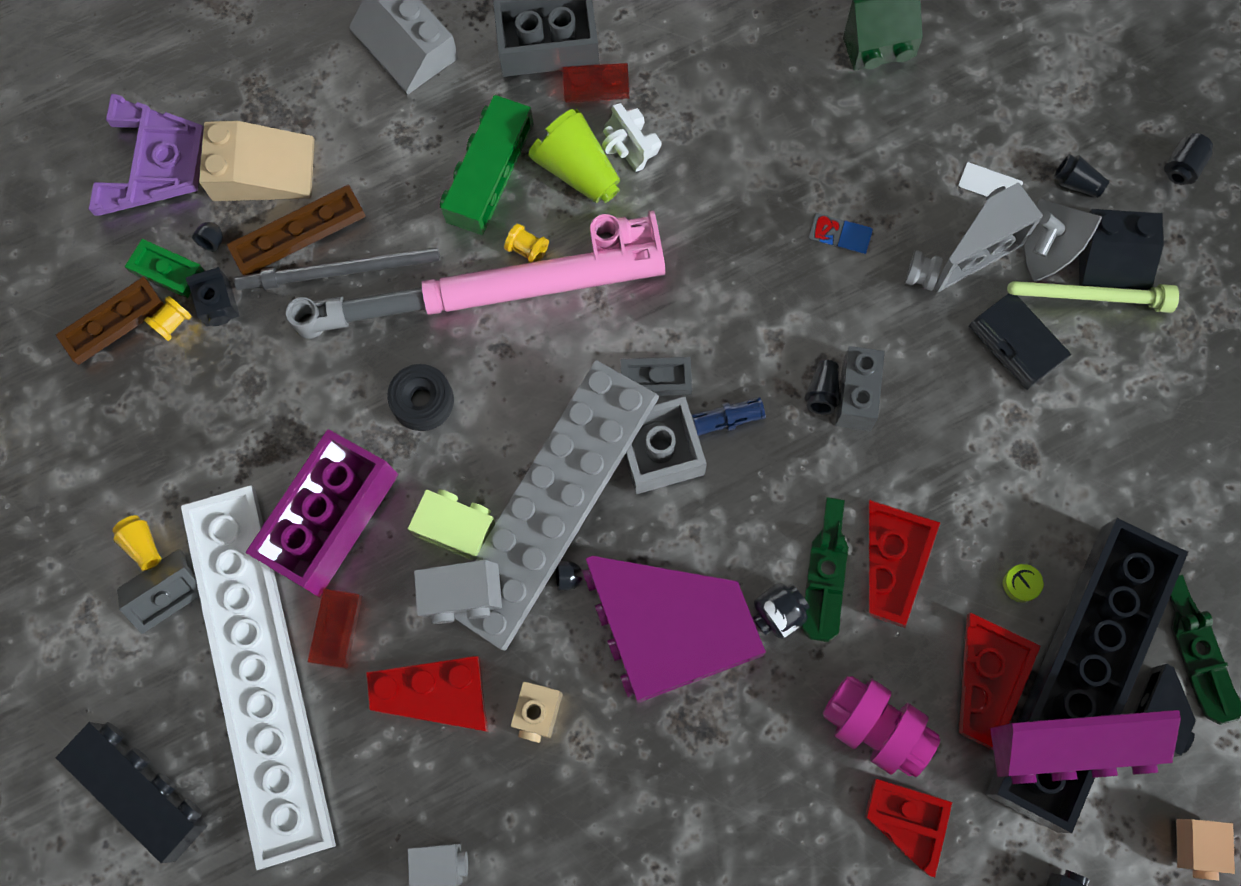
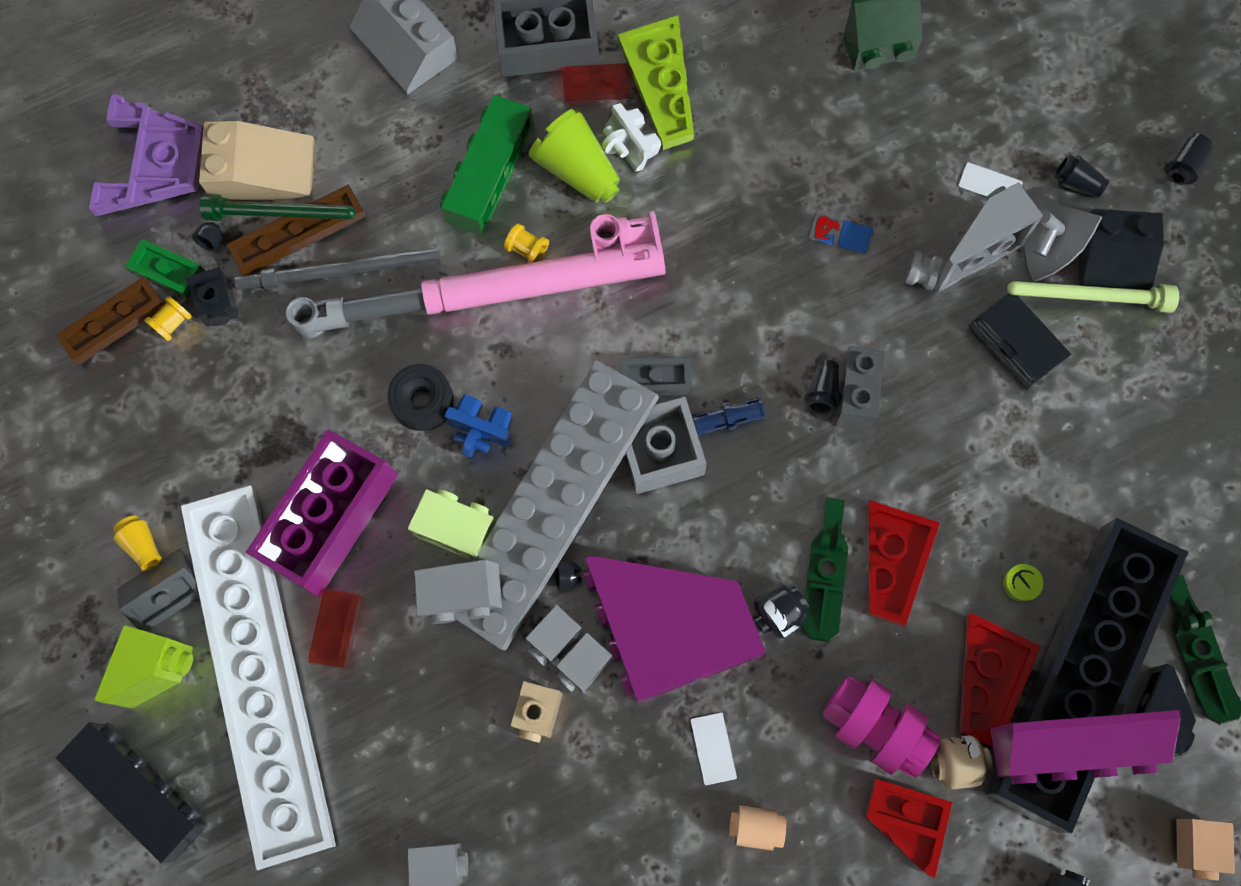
(143, 668): none -> lime slope
(215, 208): none -> dark green piece
(434, 692): red wing -> none
(465, 419): none -> blue hips
(554, 637): none -> light grey piece
(660, 76): none -> lime wing
(713, 749): none -> white sticker
(757, 828): none -> light nougat brick
(961, 762): none -> tan head

